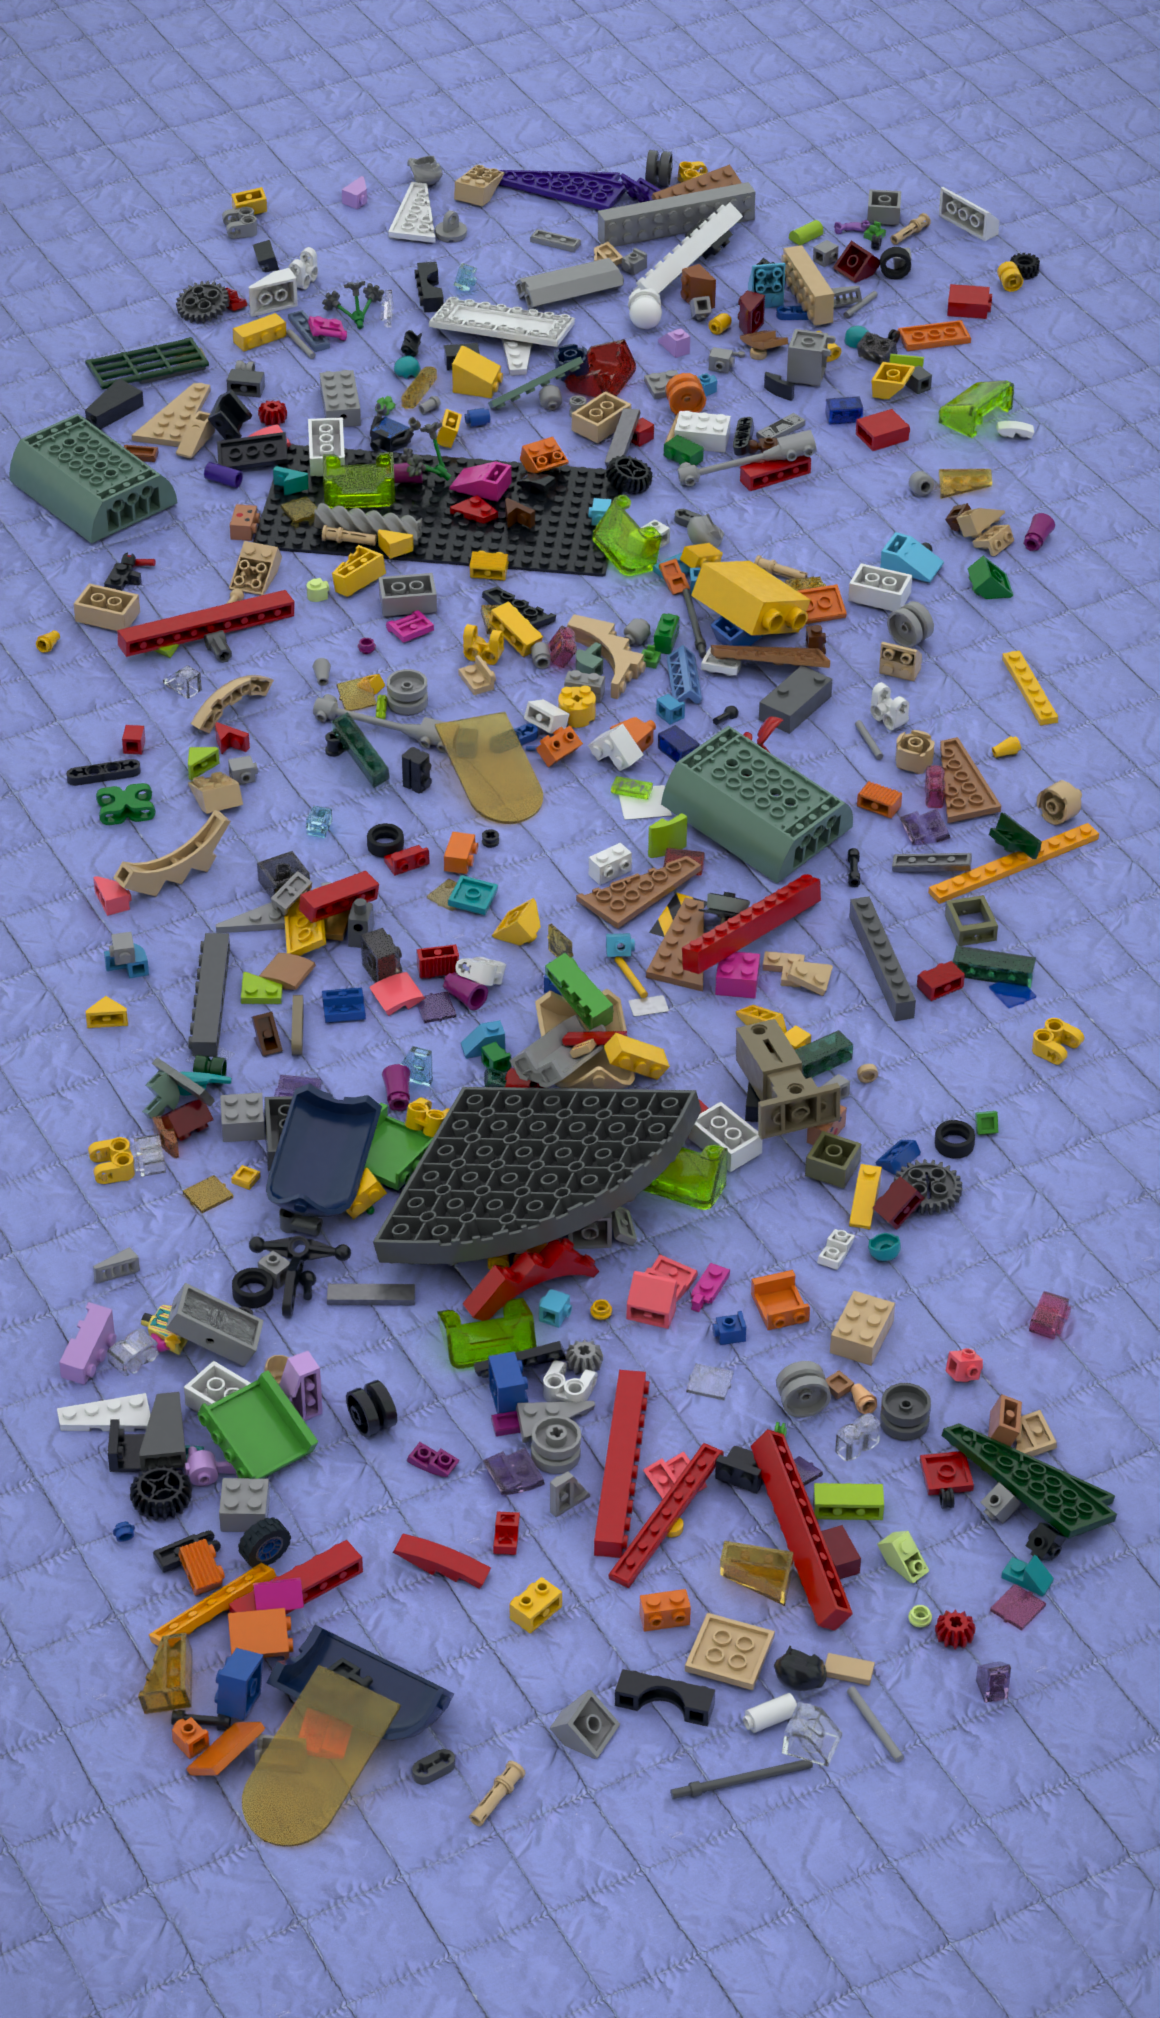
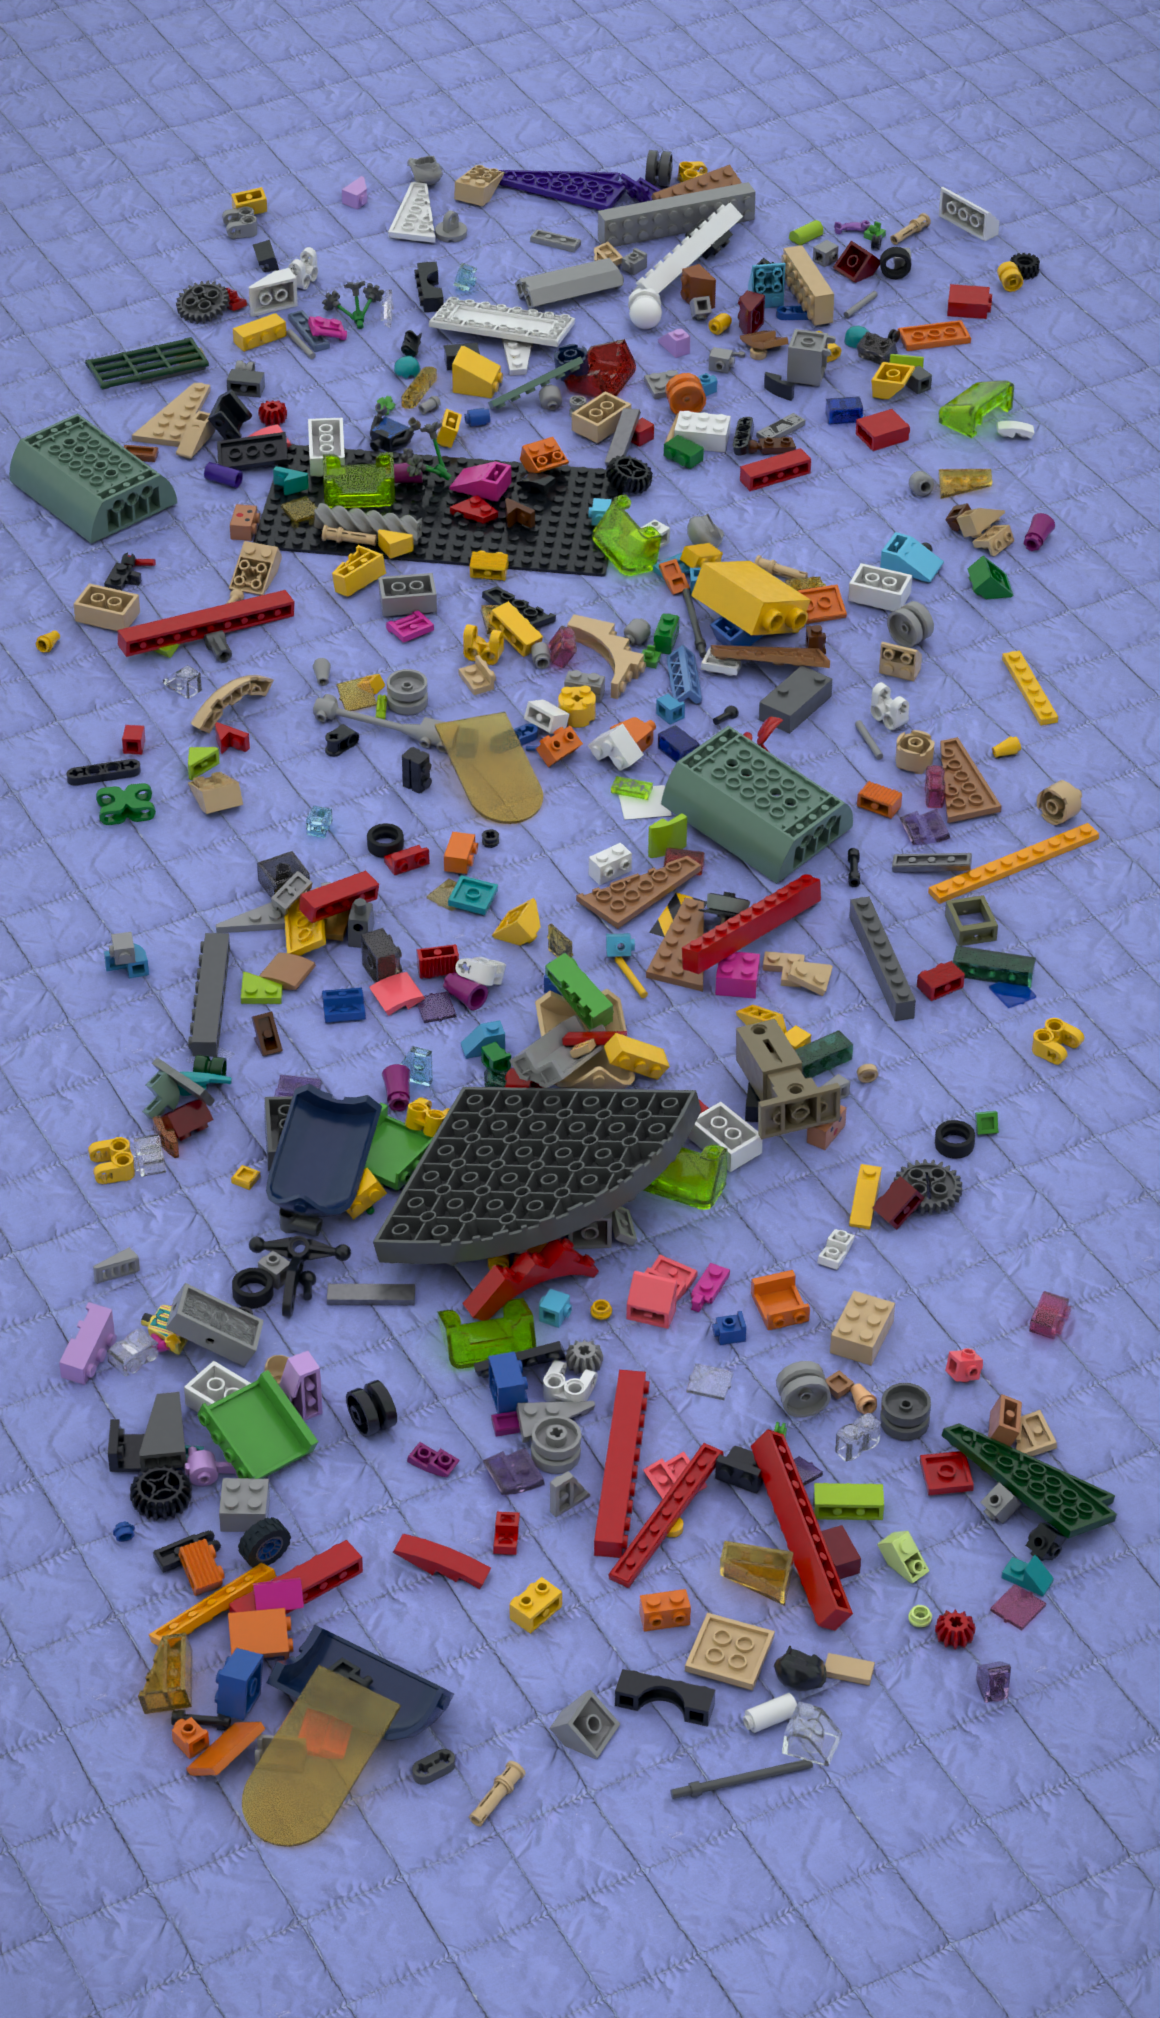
(106, 1014): yellow slope -> none
(111, 895): coral slope -> none
(114, 404): black slope -> none
(131, 1411): white wing -> none
(175, 866): tan arch -> none
(208, 1194): clear yellow piece -> none
(242, 769): light grey brick -> none
(242, 1117): light grey brick -> none
(297, 1025): dark tan beam -> none
(317, 590): yellowish green plate -> none
(340, 397): light grey brick -> none
(360, 750): brick -> none
(366, 645): magenta plate -> none
(590, 660): sand green brick -> none
(648, 1005): flat silver sticker -> none
(683, 516): dark grey beam -> none
(788, 448): light grey bar -> none
(833, 1159): olive brick -> none
(838, 302): light grey slope -> none
(875, 1724): light grey bar -> none
(884, 206): light grey brick -> none
(884, 1247): teal hair -> none
(899, 1155): blue slope -> none
(946, 1497): black bush -> none
(1015, 837): dark green bracket -> none

